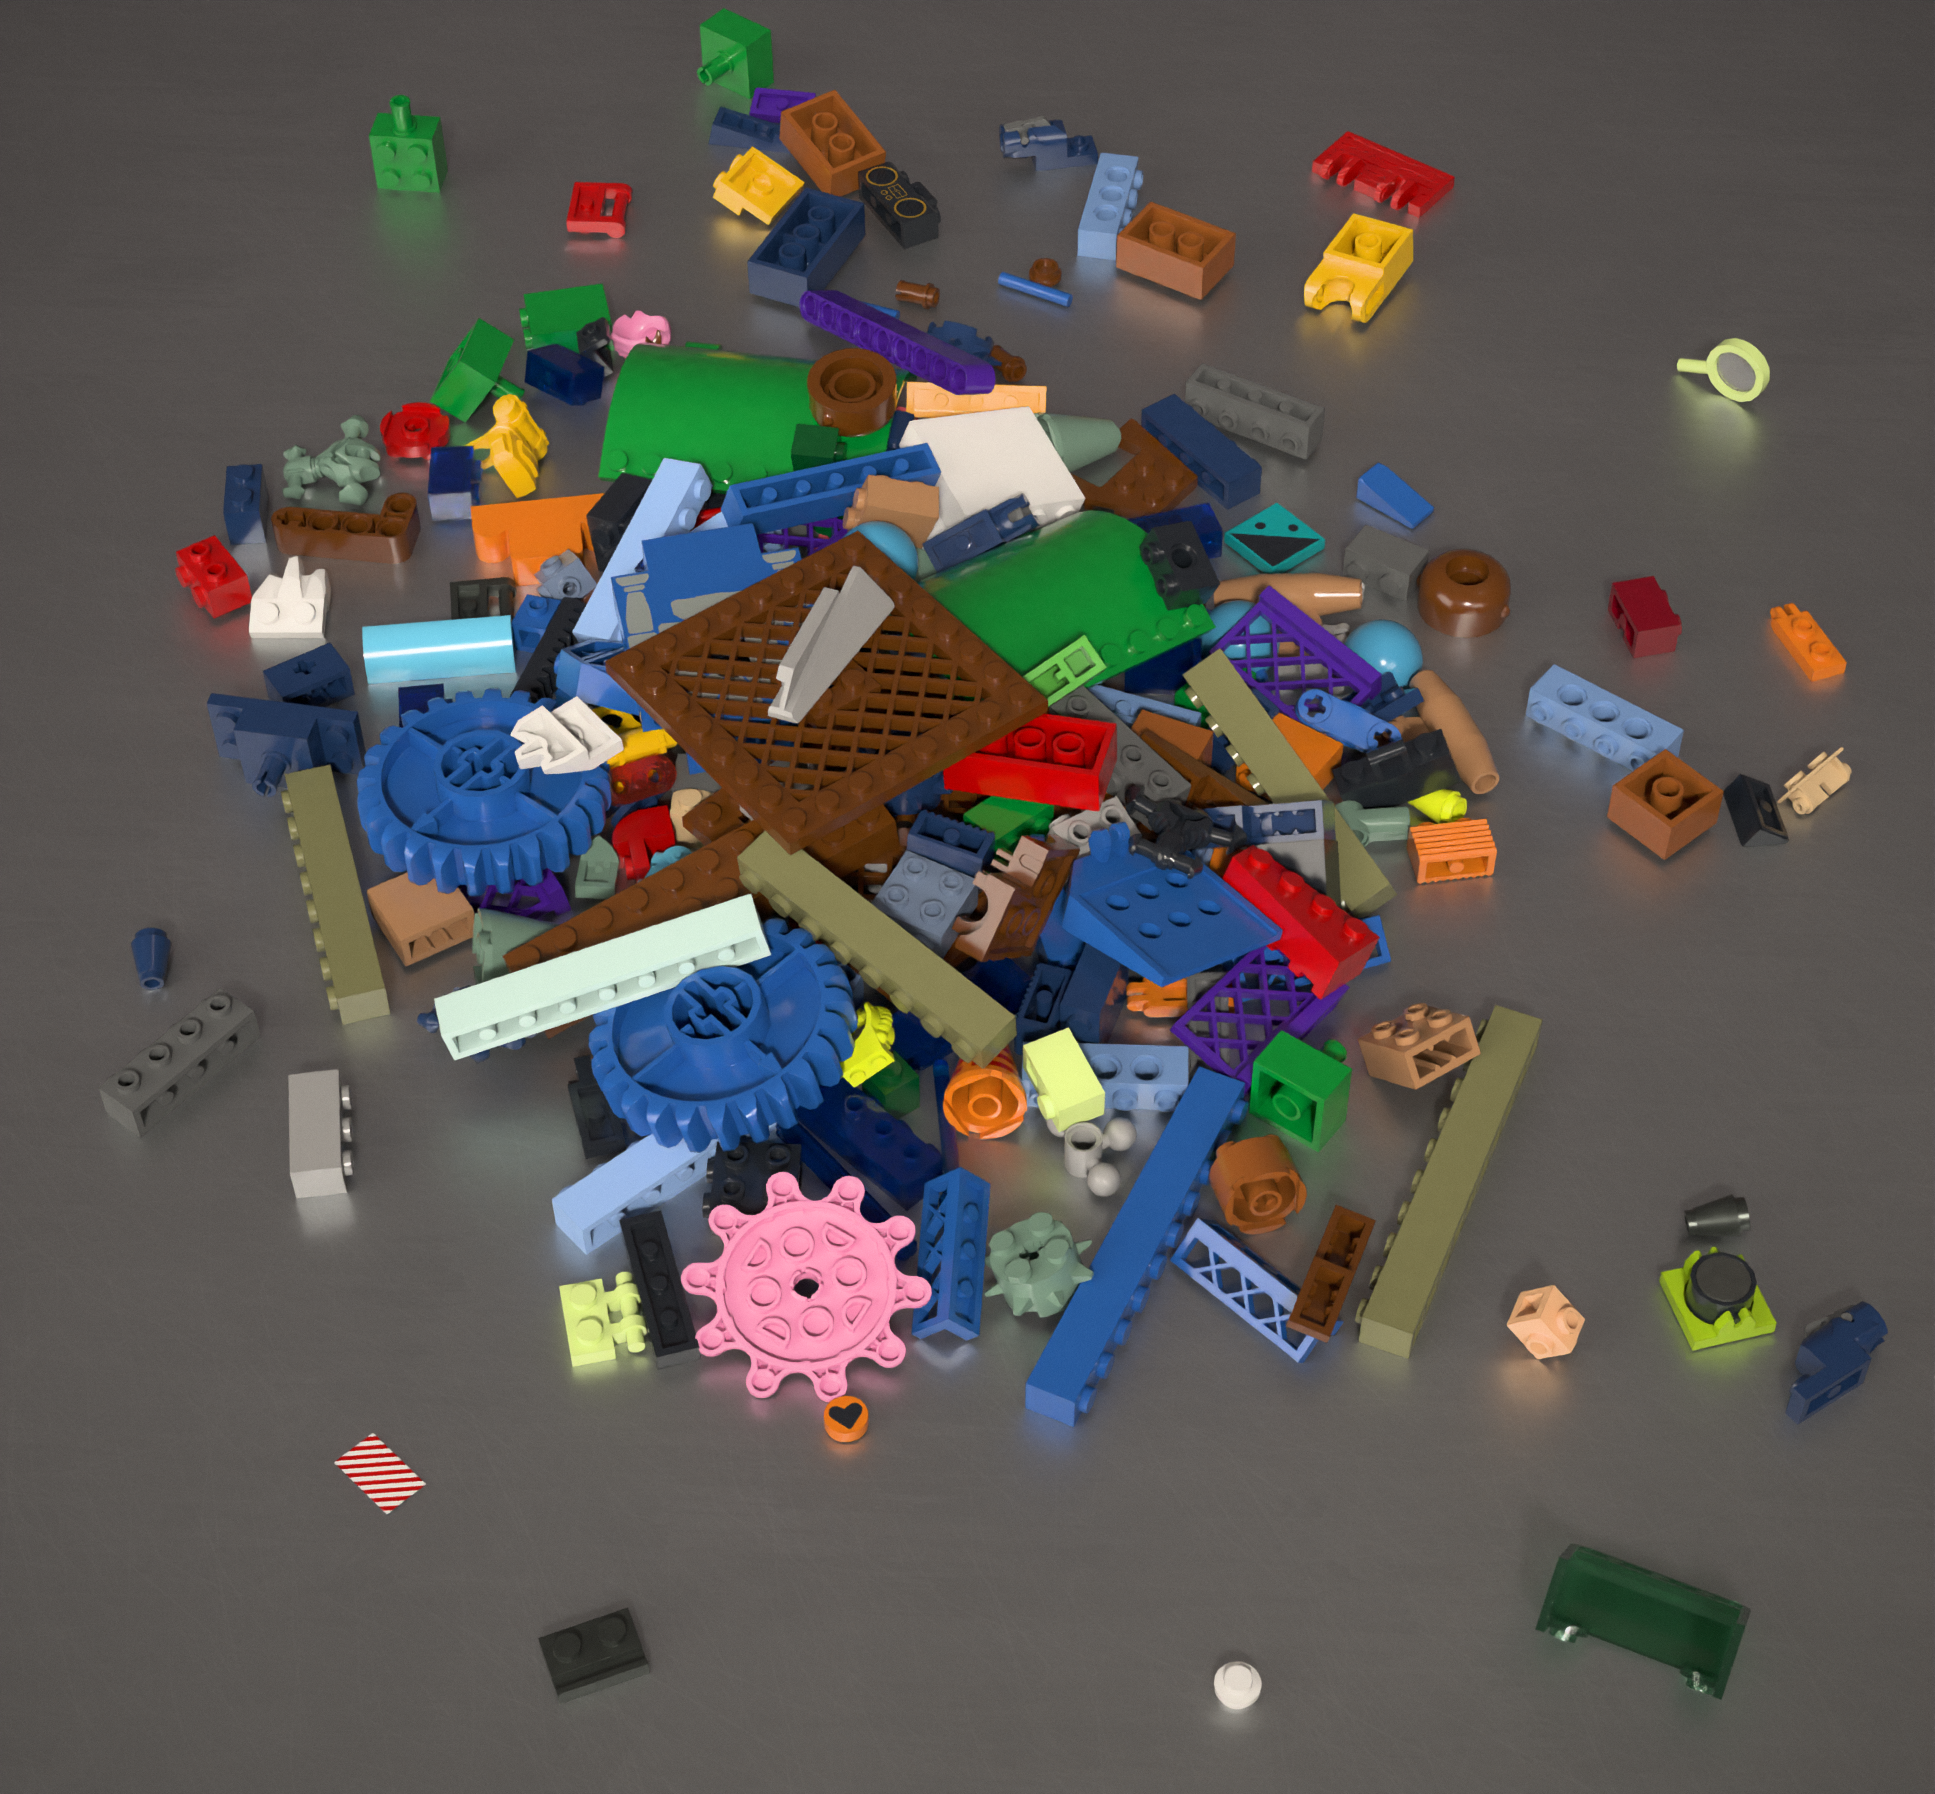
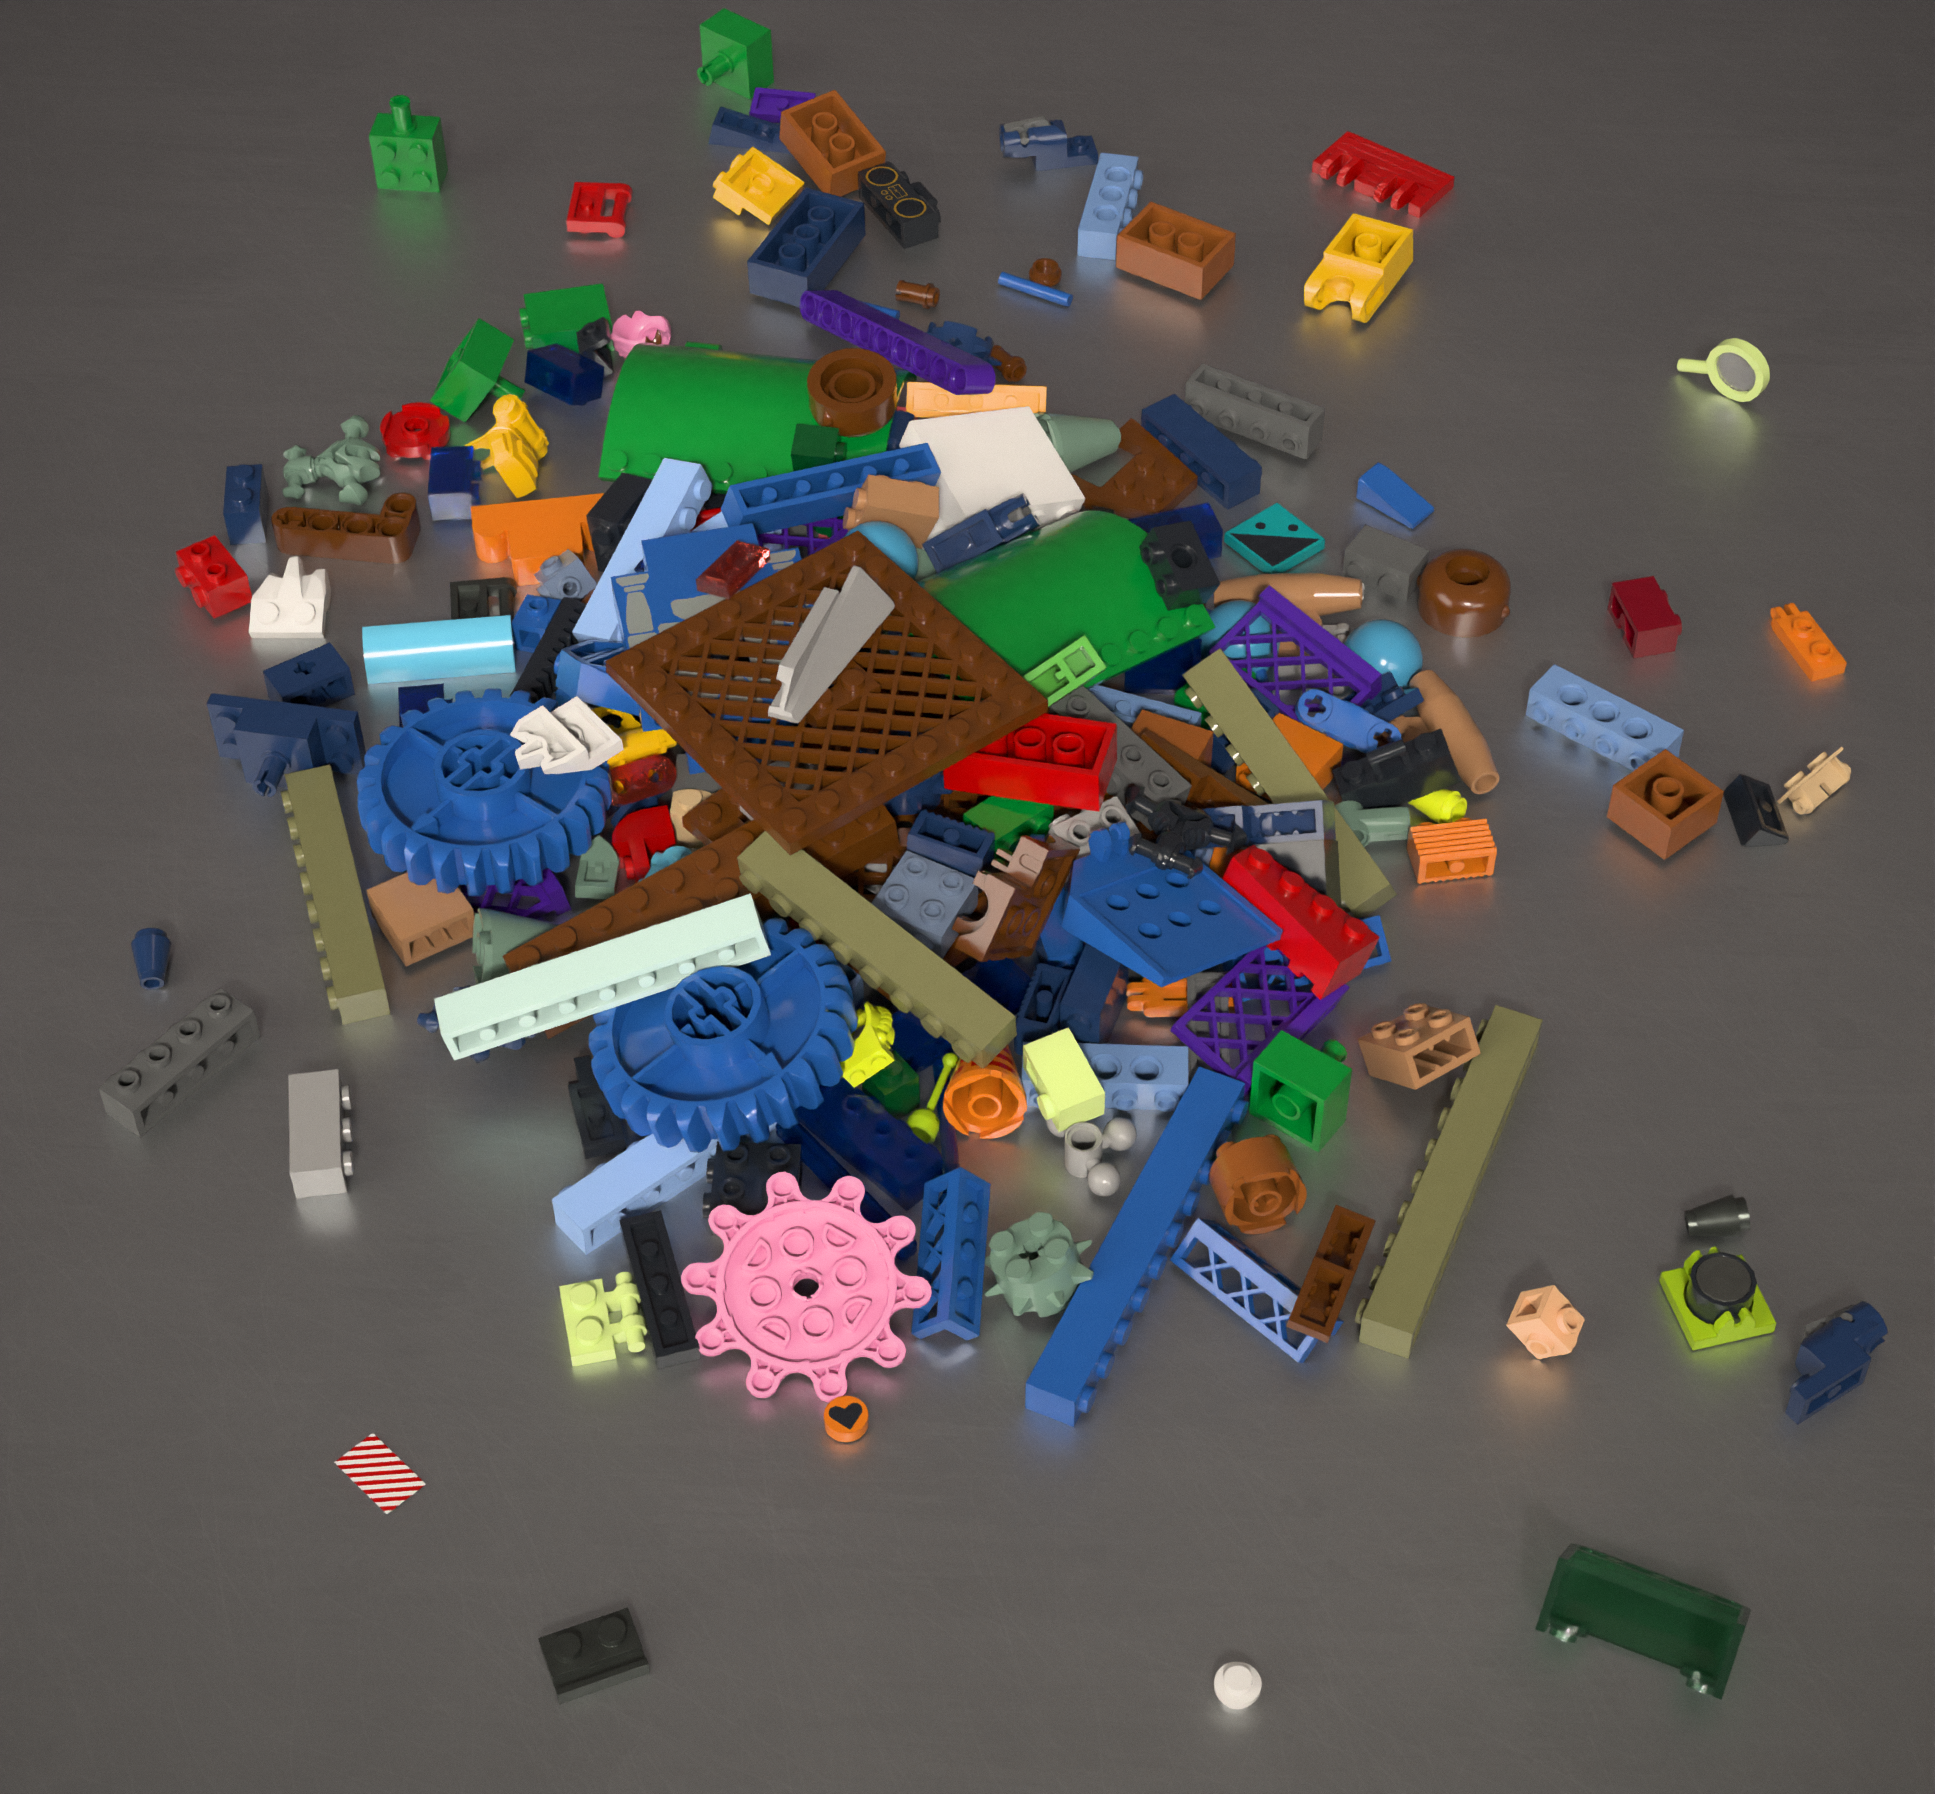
(733, 569): none -> clear red plate
(924, 1121): none -> lime hinge

